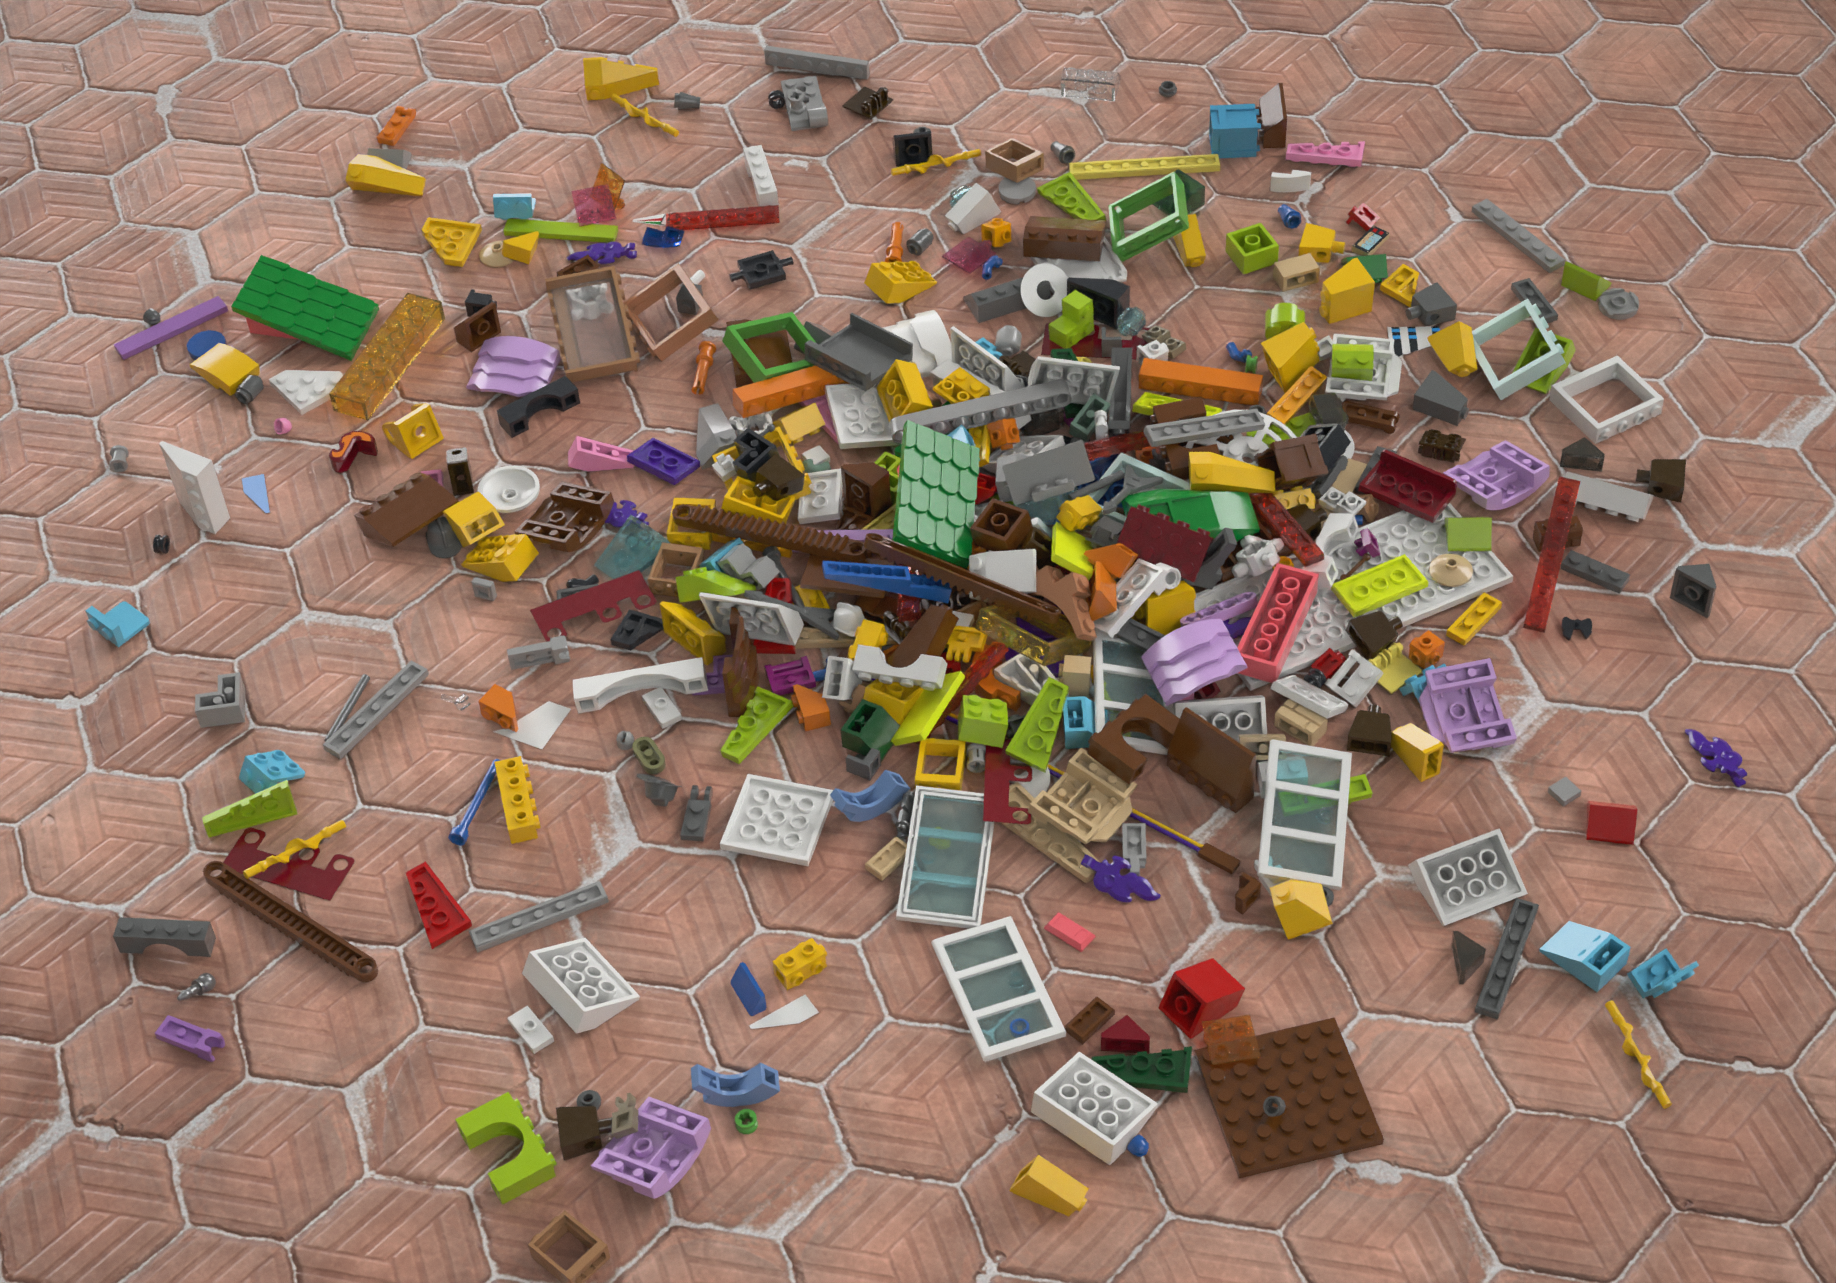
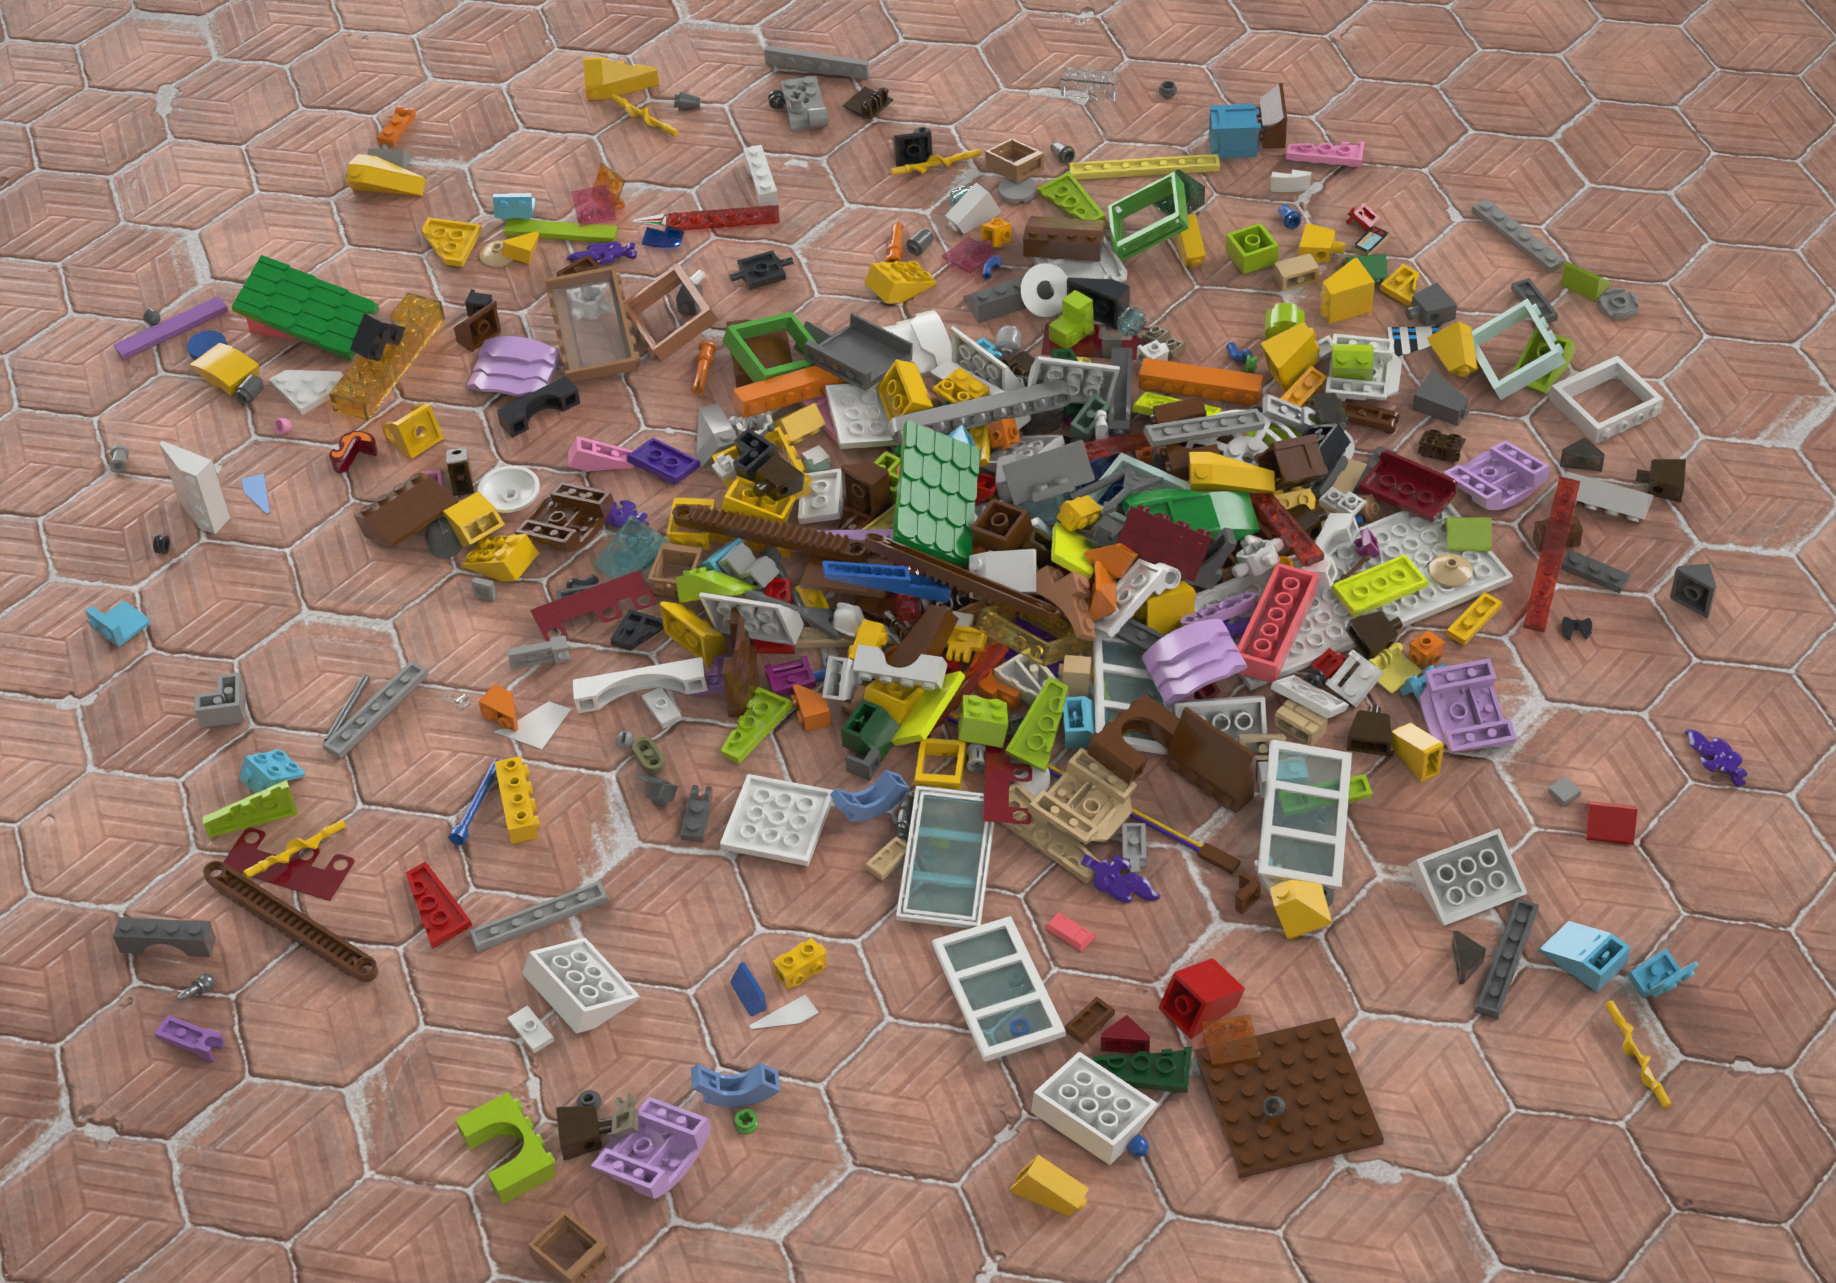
(374, 334): none -> black brick
(1288, 413): none -> light grey plate

